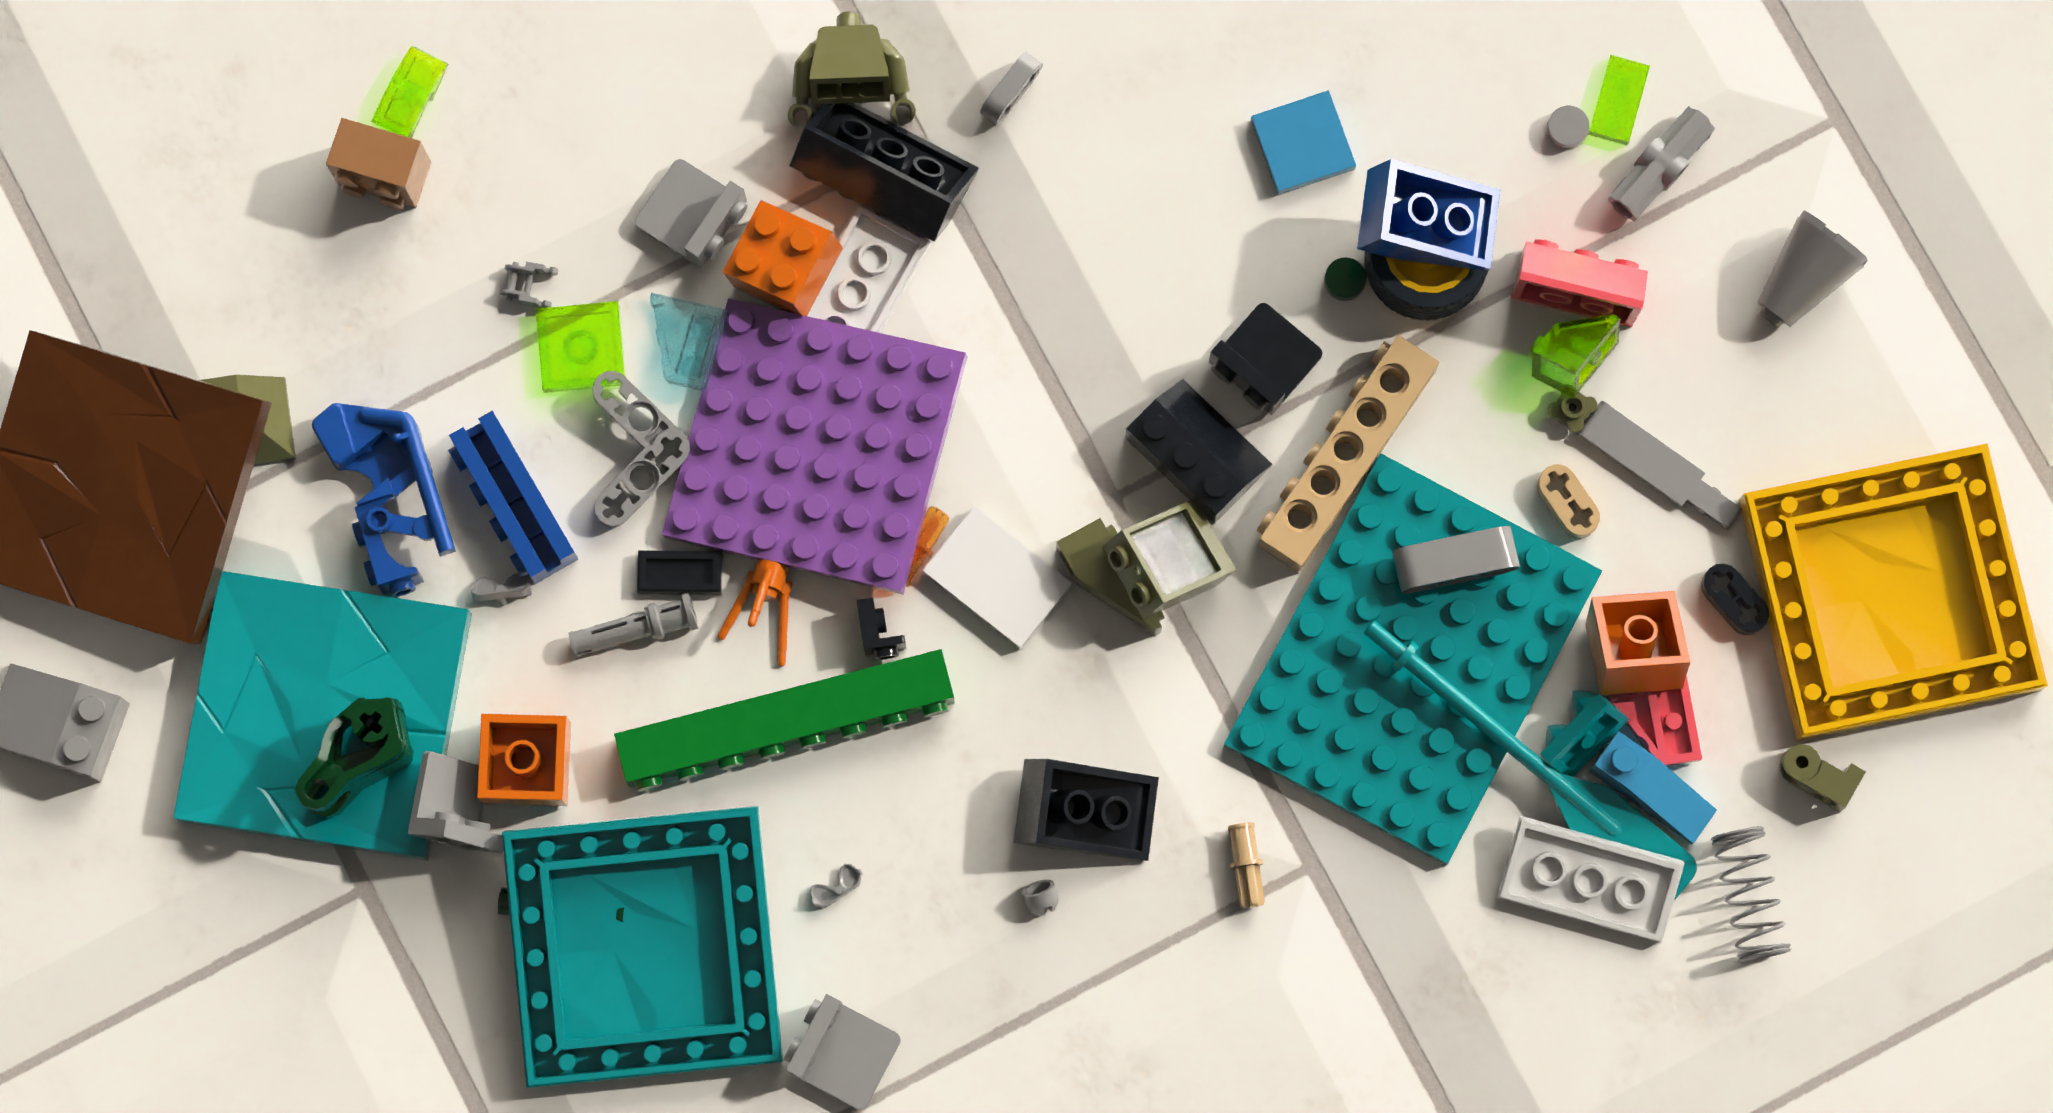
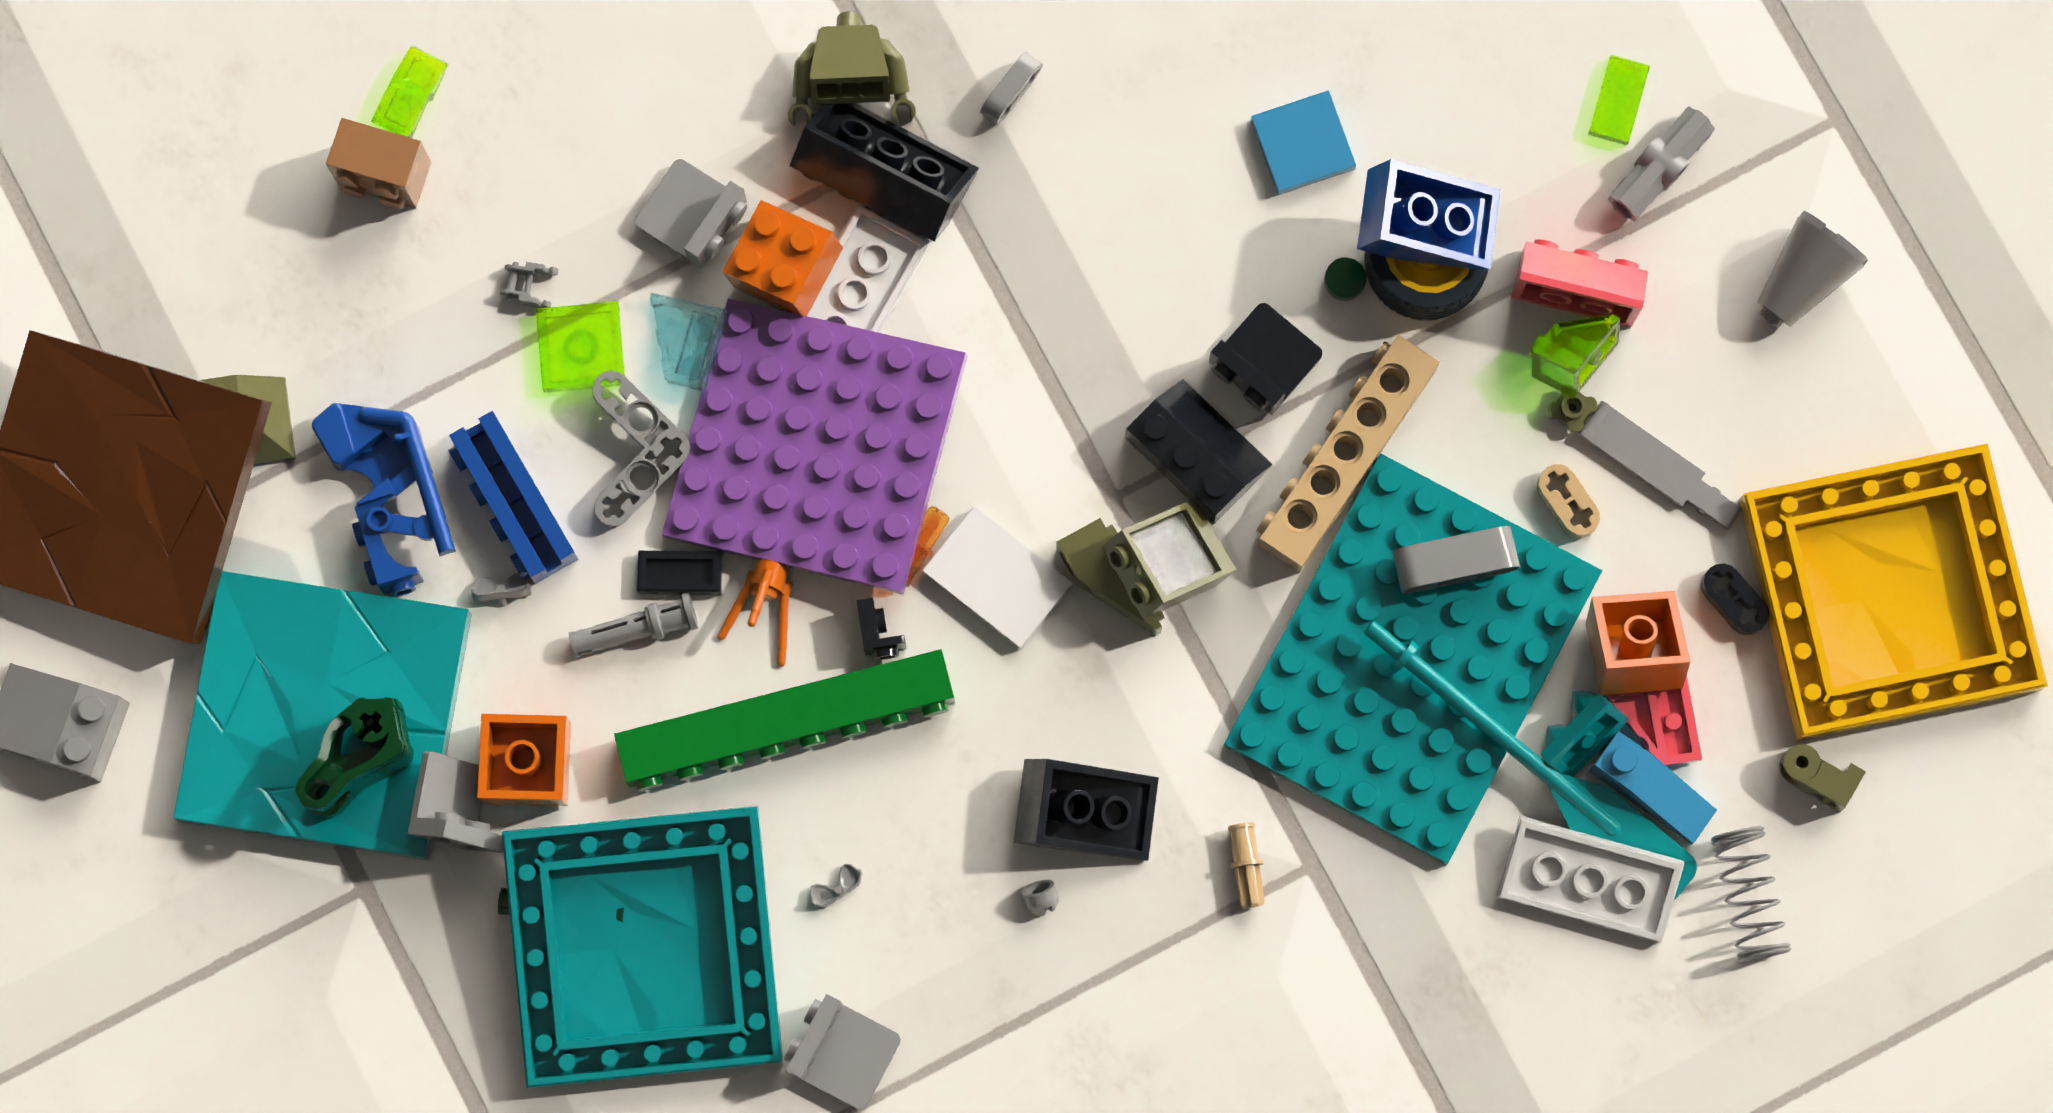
(1568, 127): light grey tile -> none

